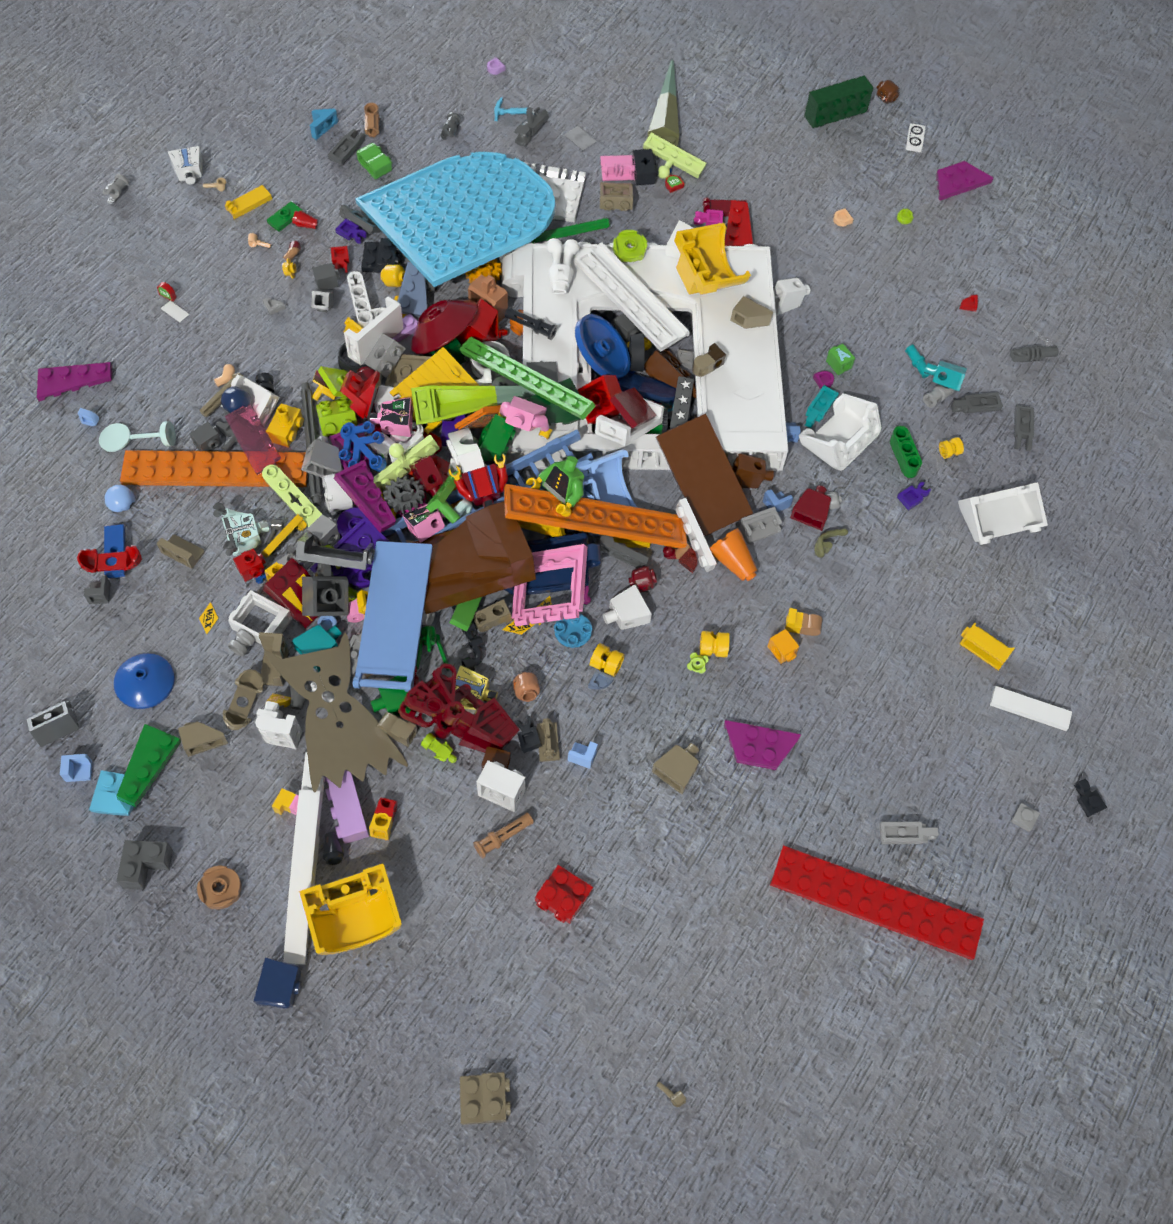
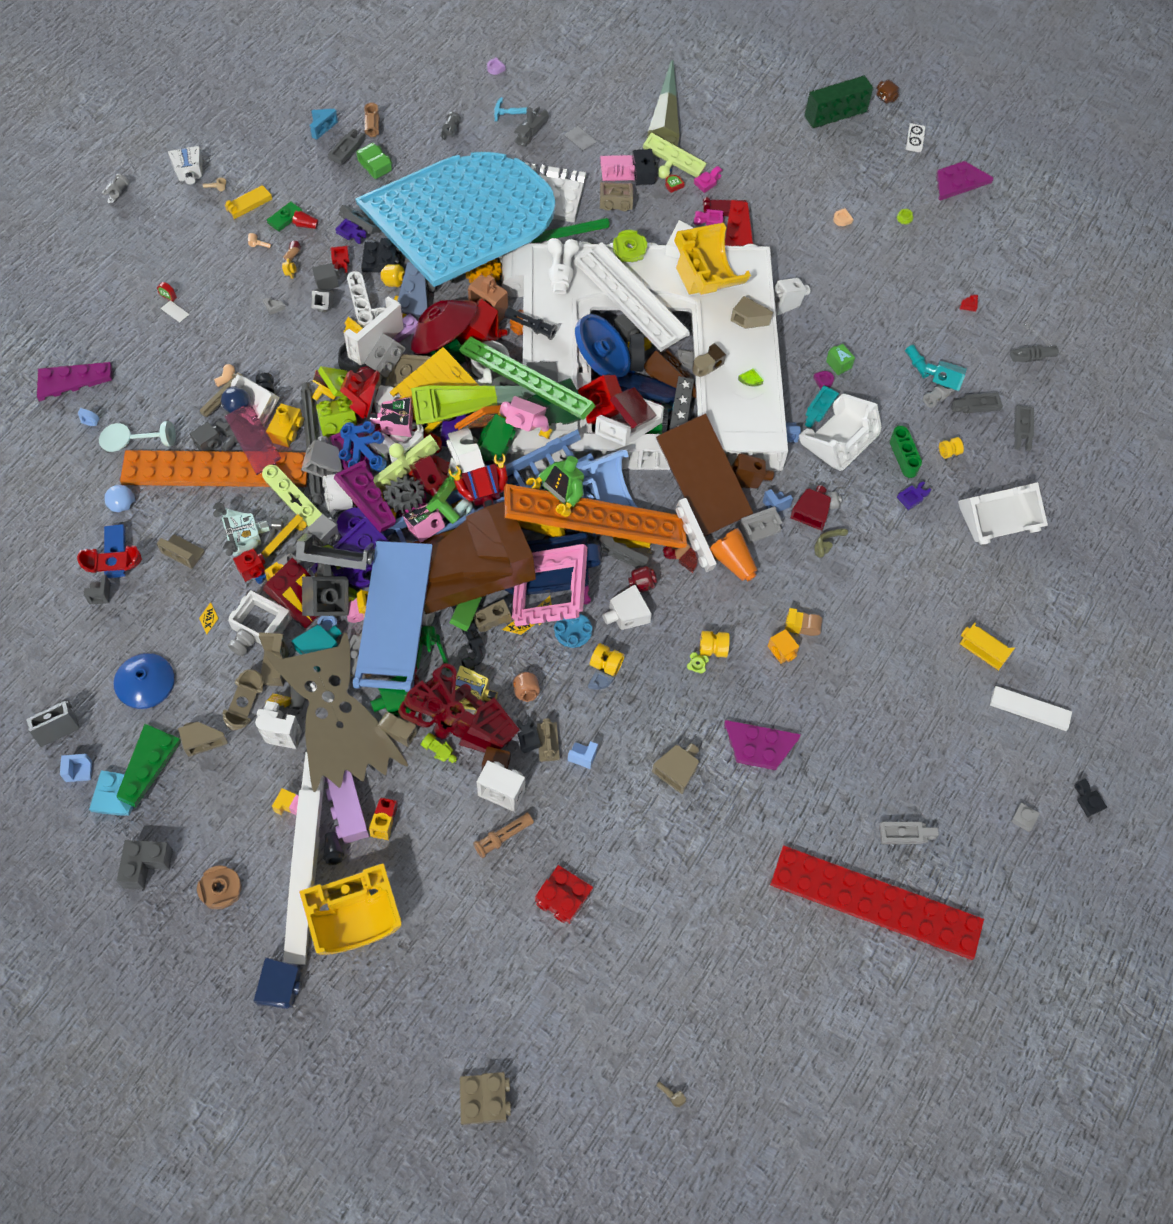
(707, 181): none -> dark pink plate
(751, 378): none -> clear neon green tile

